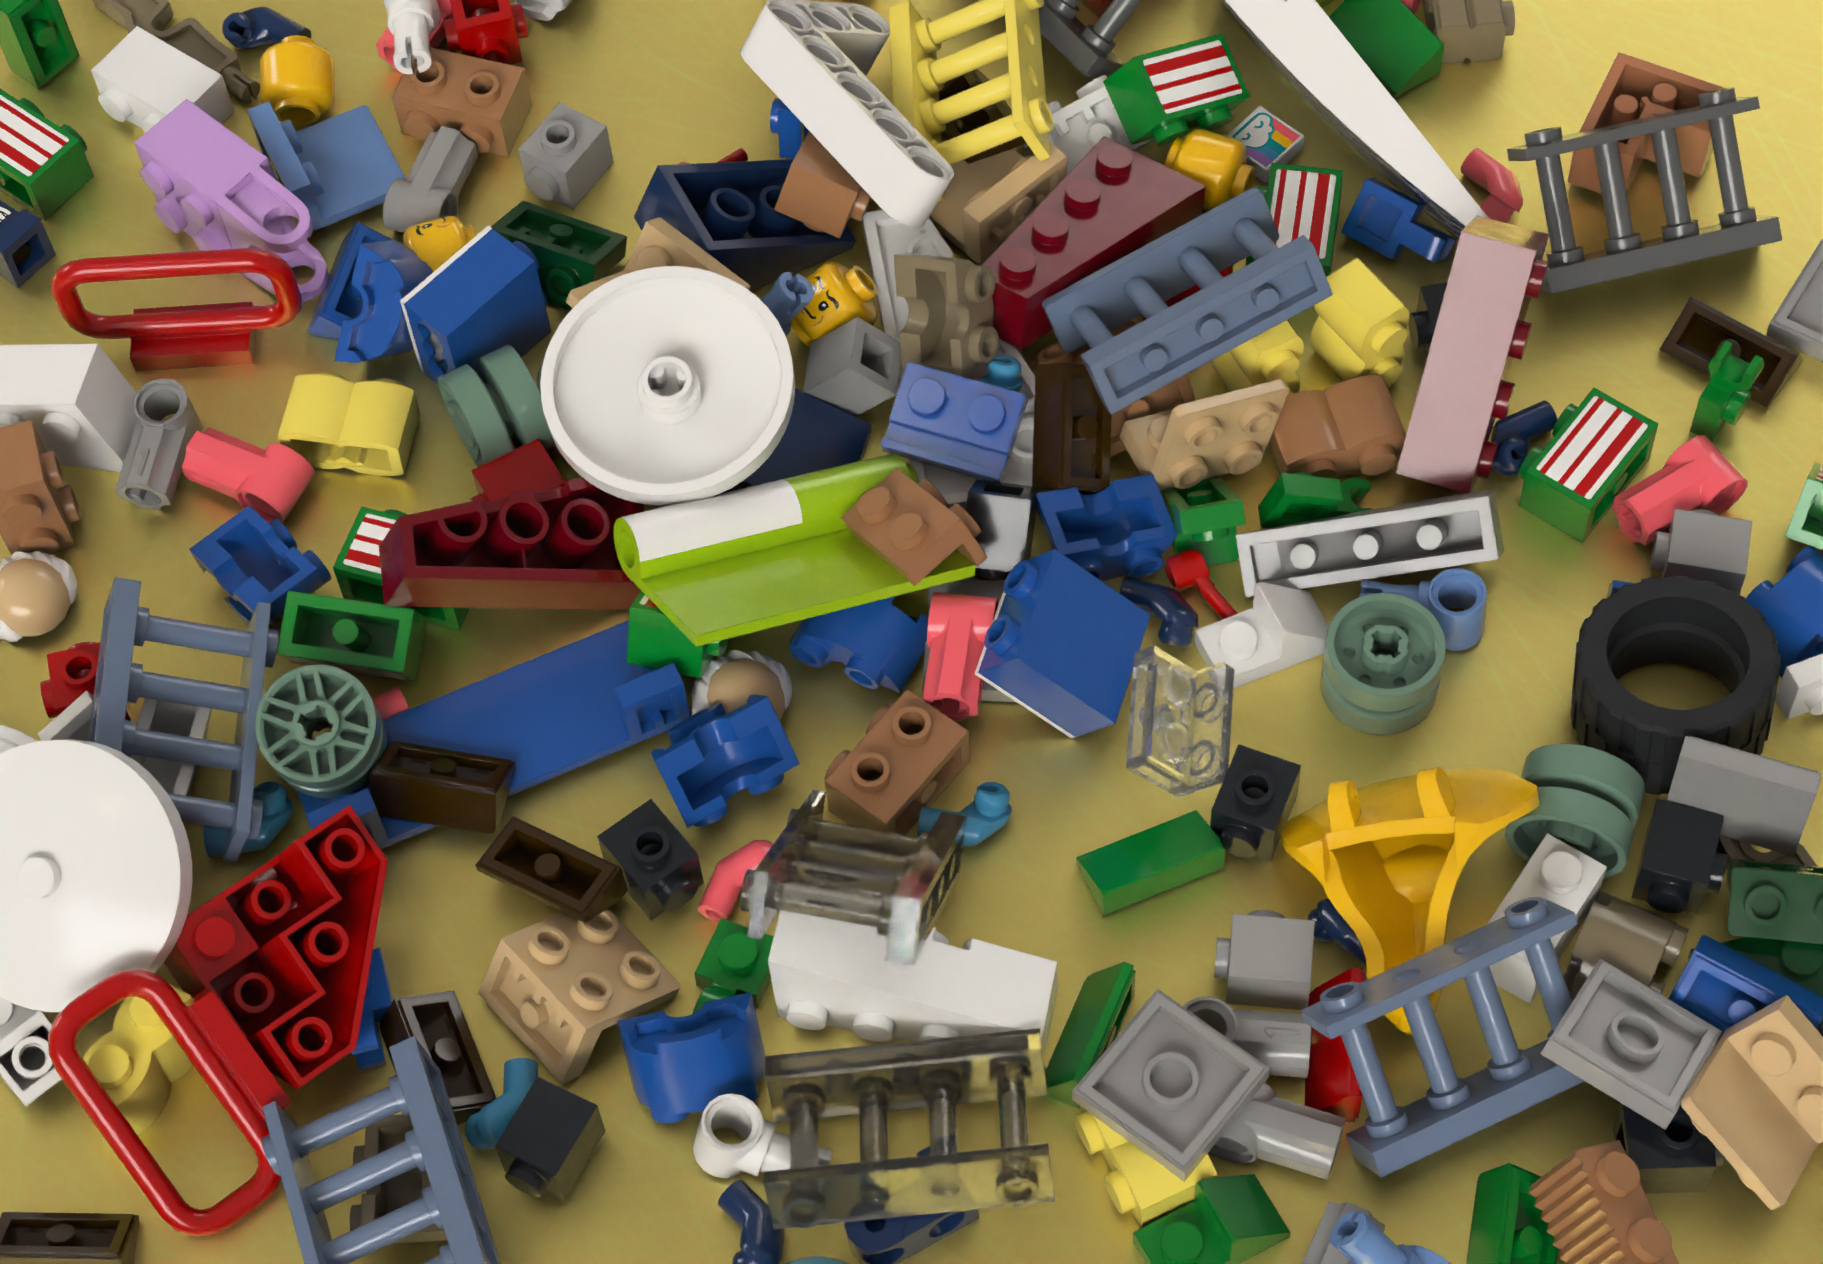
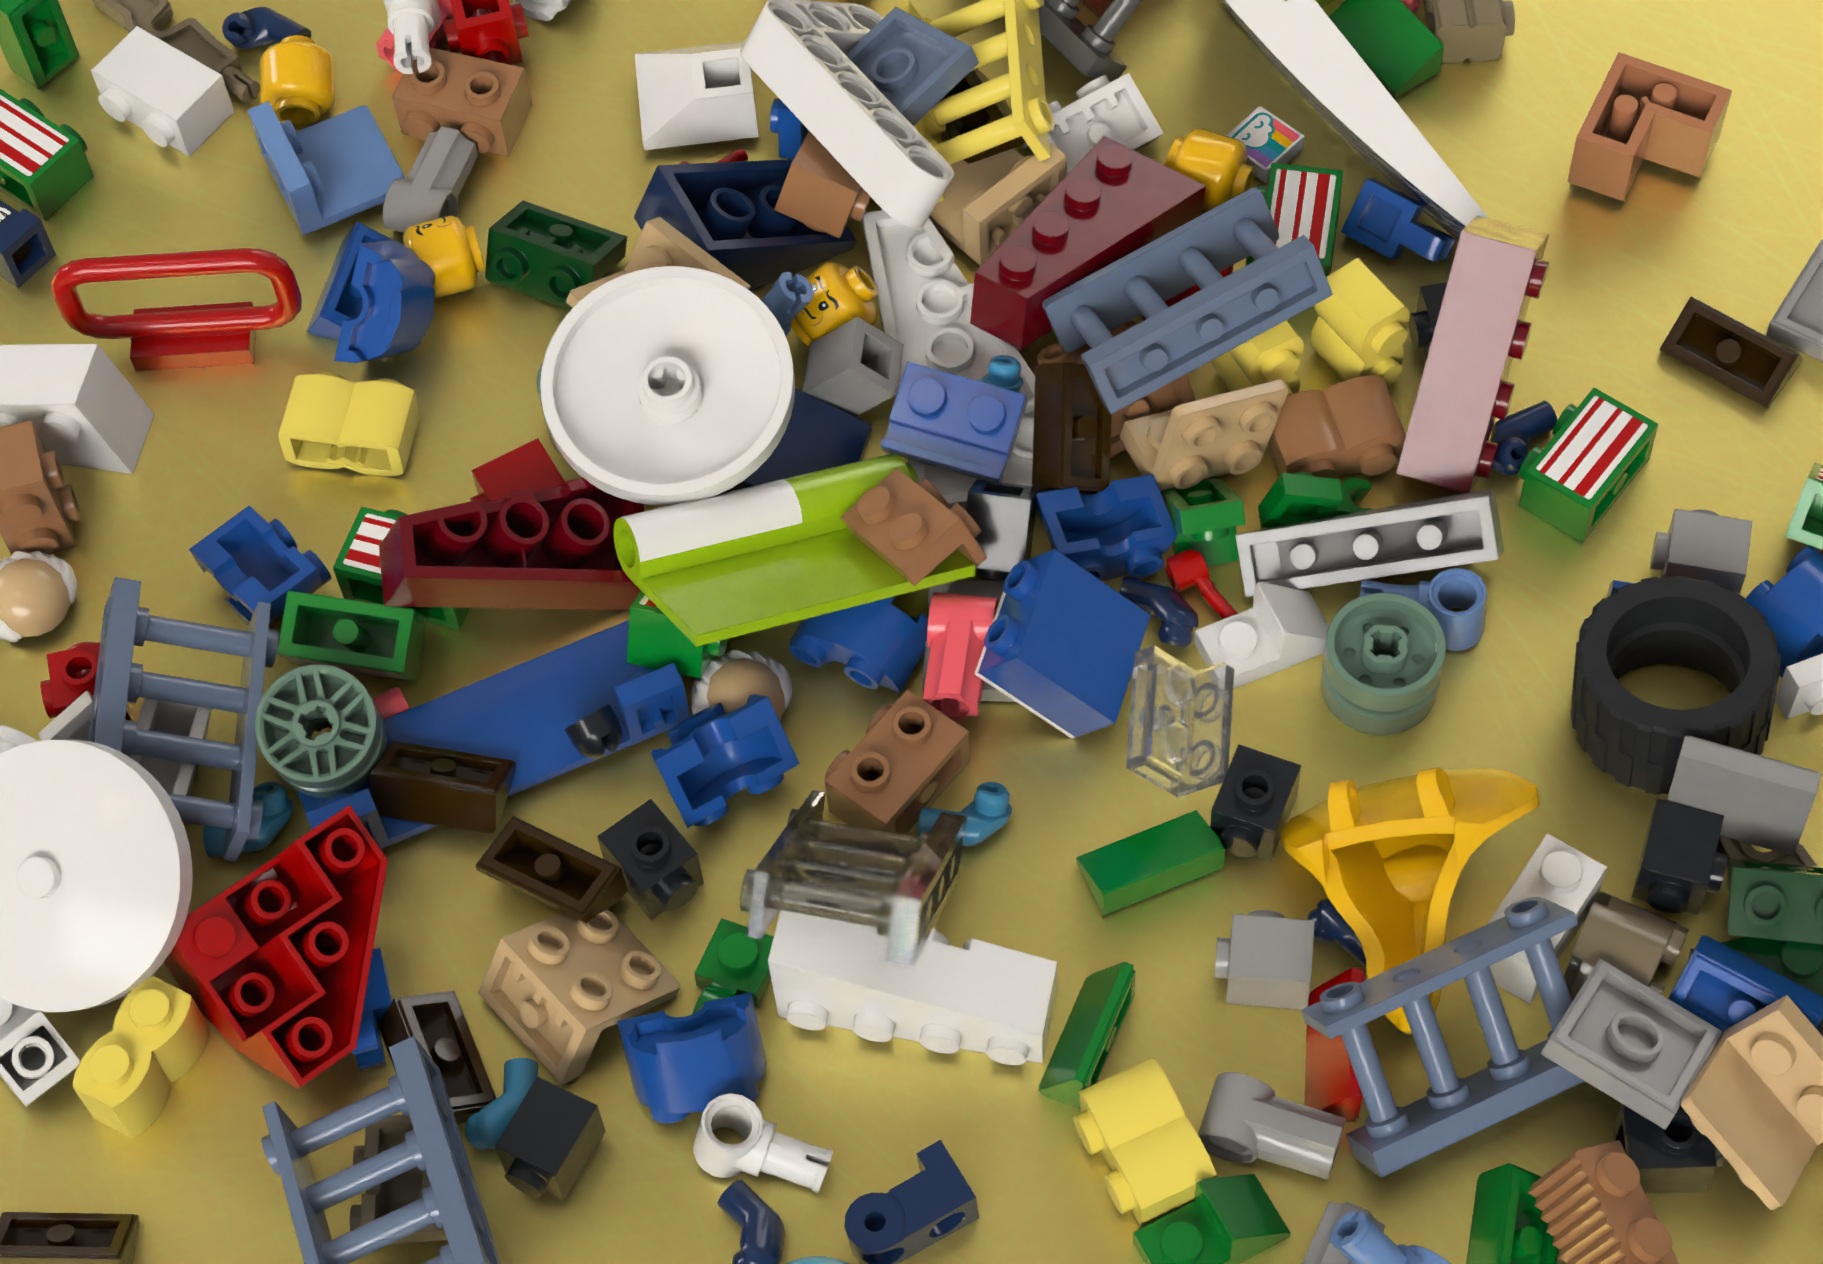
(157, 446): light grey piece -> none
(223, 1061): red bar -> none
(225, 193): lavender brick -> none
(256, 477): coral piece -> none
(476, 305): blue piece -> none
(498, 410): sand green wheel -> none
(565, 156): light grey brick -> none
(595, 731): none -> black hinge
(695, 96): none -> white slope
(728, 880): coral arm -> none
(898, 1078): clear smoke fence -> none
(912, 62): none -> sand blue tile
(947, 314): dark tan cylinder -> none
(1170, 1084): light grey tile -> none
(1177, 90): brick -> none
(1273, 1038): light grey piece -> none
(1498, 181): coral arm -> none
(1584, 801): sand green wheel -> none
(1681, 237): dark grey fence -> none
(1691, 480): coral piece -> none
(1726, 392): green plate -> none

